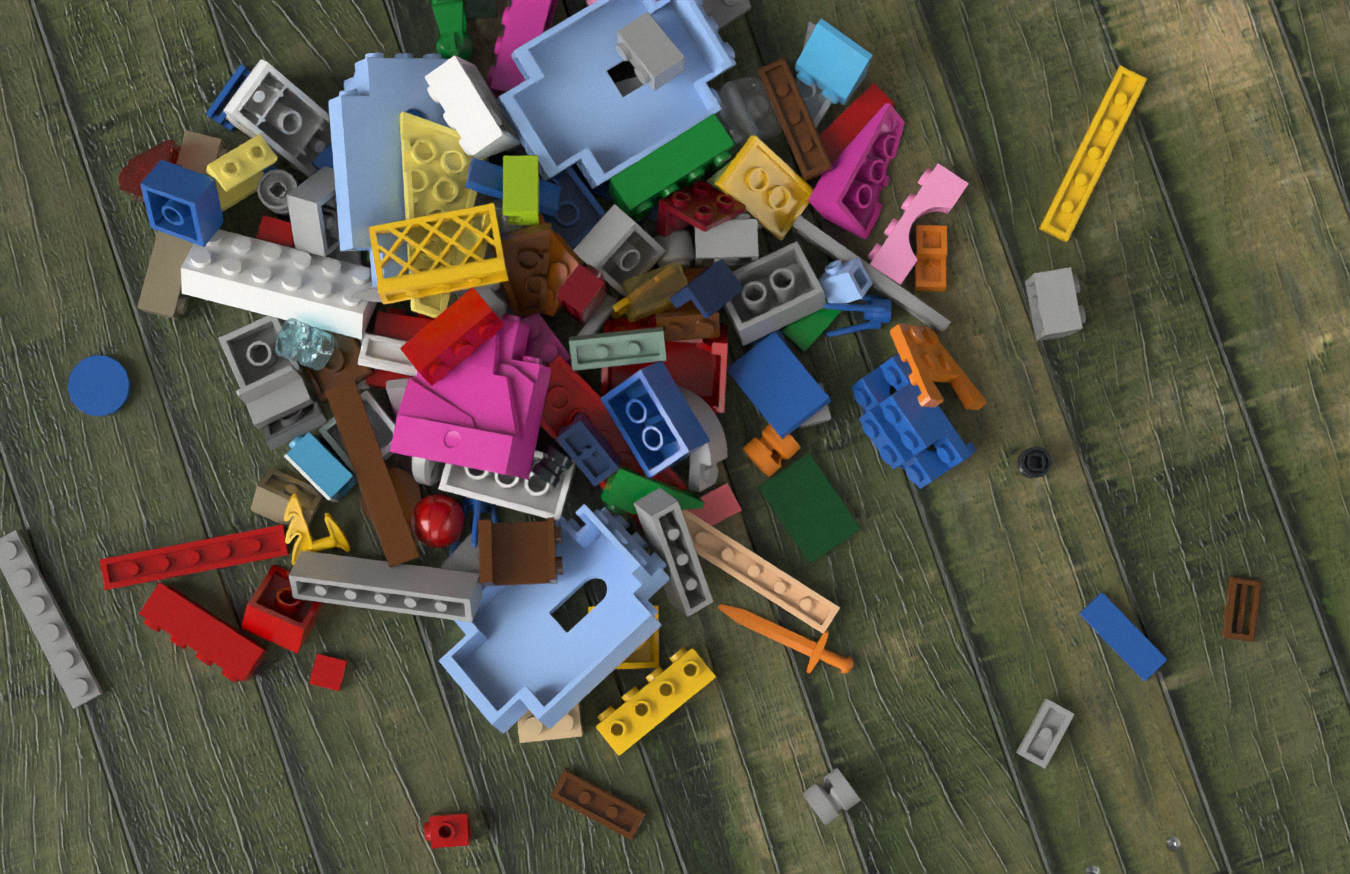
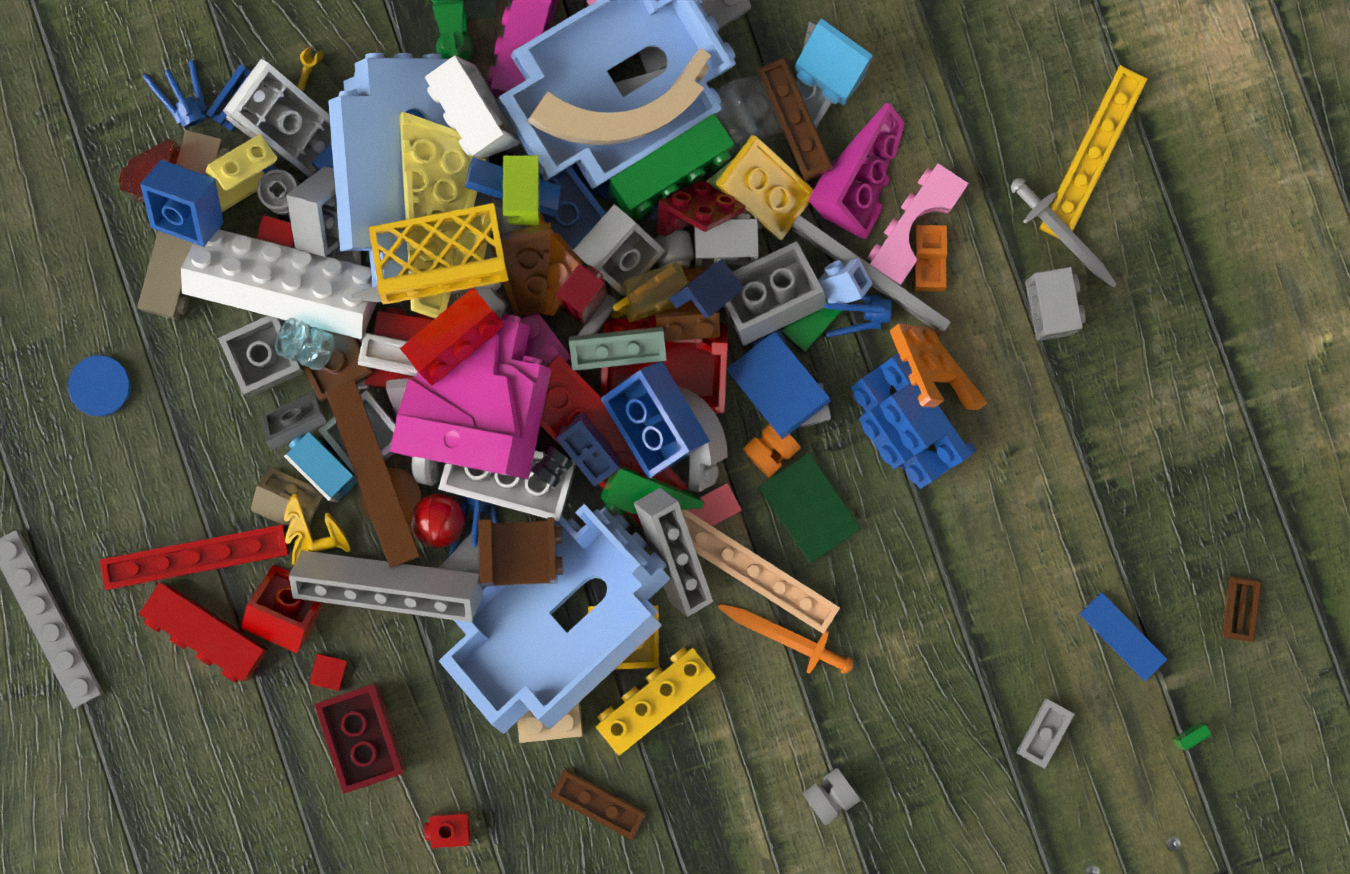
(189, 111): none -> blue plant
(275, 396): light grey panel -> none
(308, 64): none -> yellow hand
(360, 738): none -> dark red brick
(605, 128): none -> tan arch
(649, 51): light grey brick -> none
(852, 121): red tile -> none
(1029, 462): black wheel -> none
(1041, 209): none -> light grey sword
(1192, 736): none -> green tile

